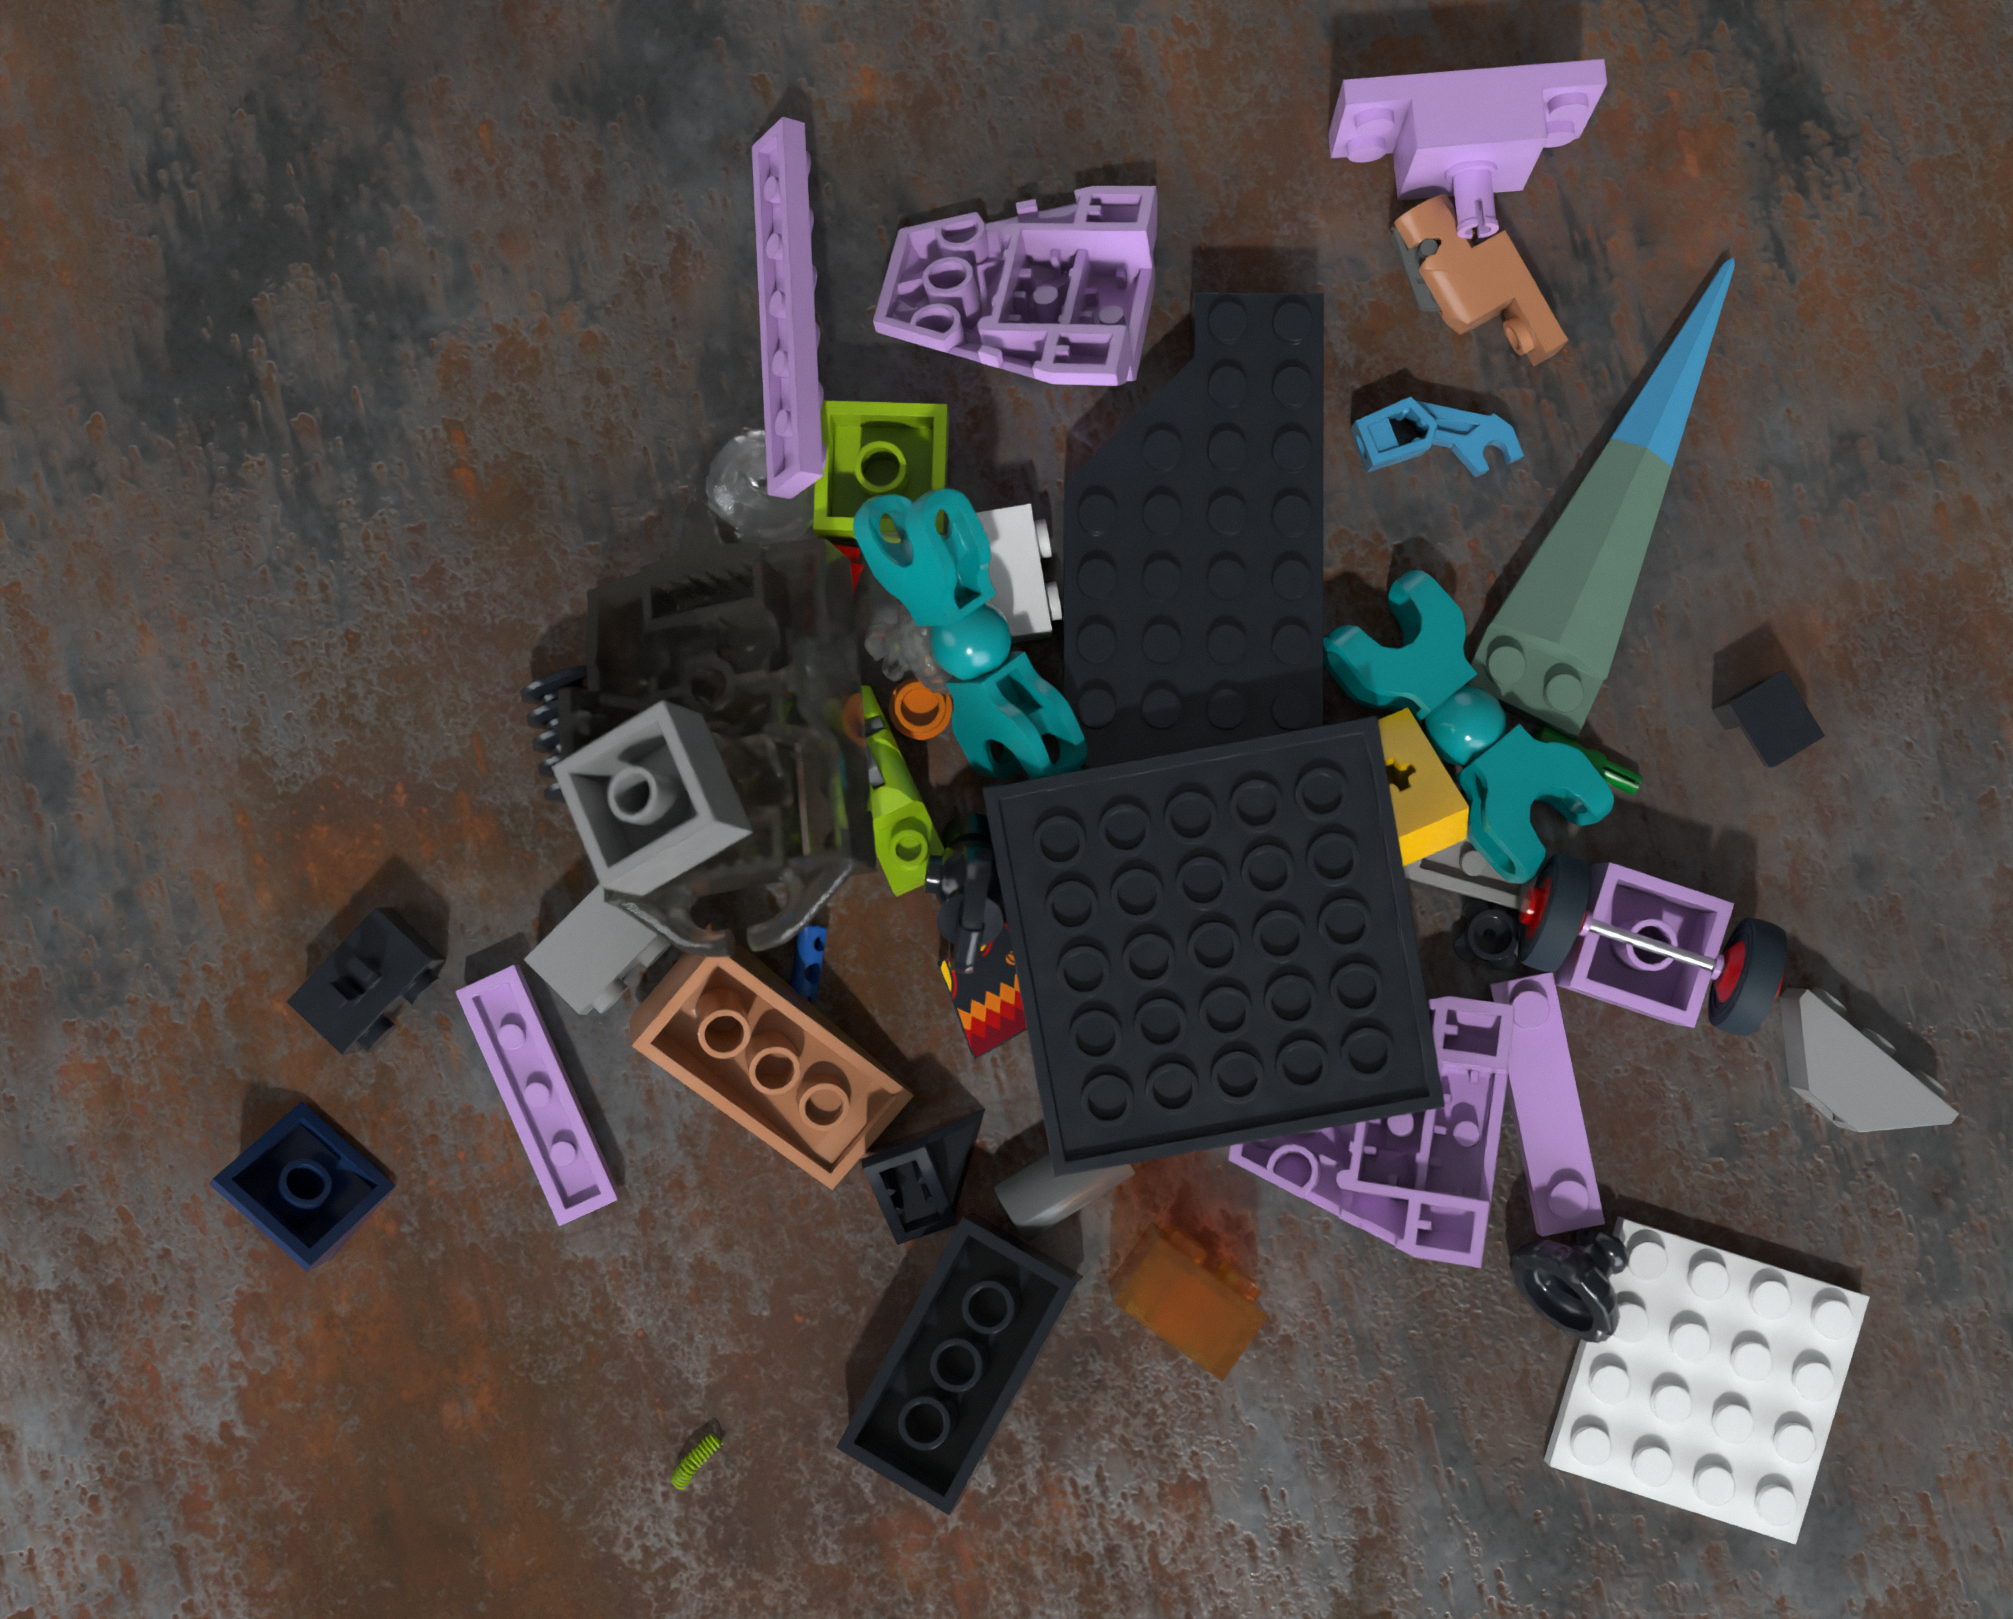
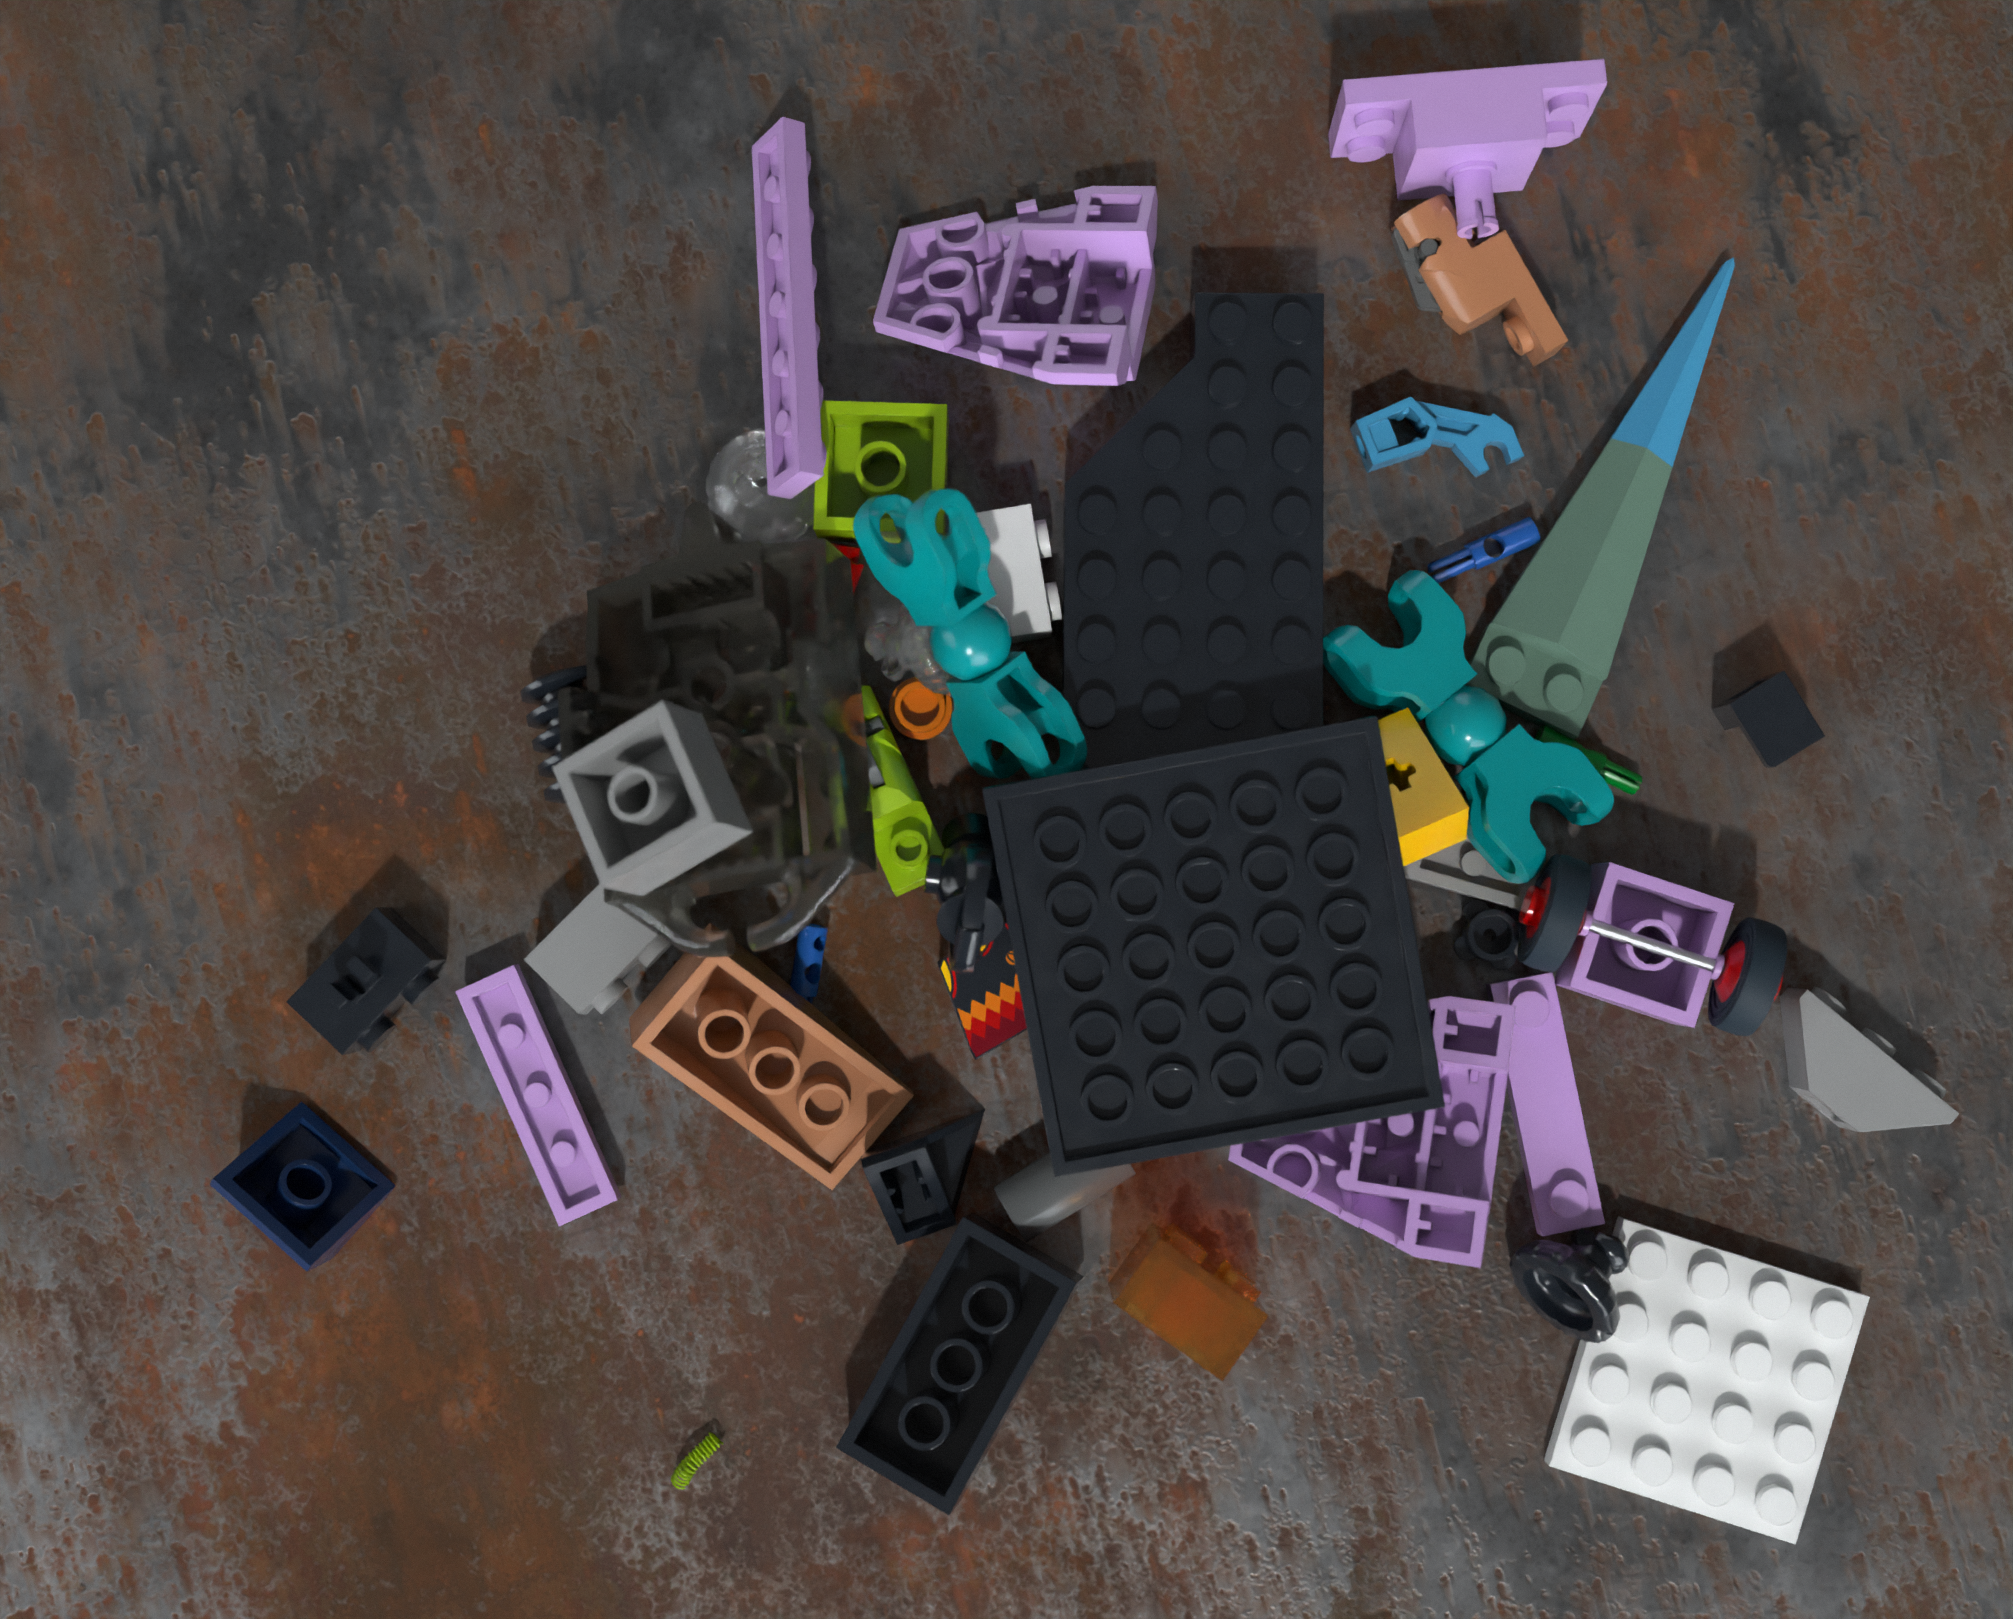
(1510, 538): none -> blue pin

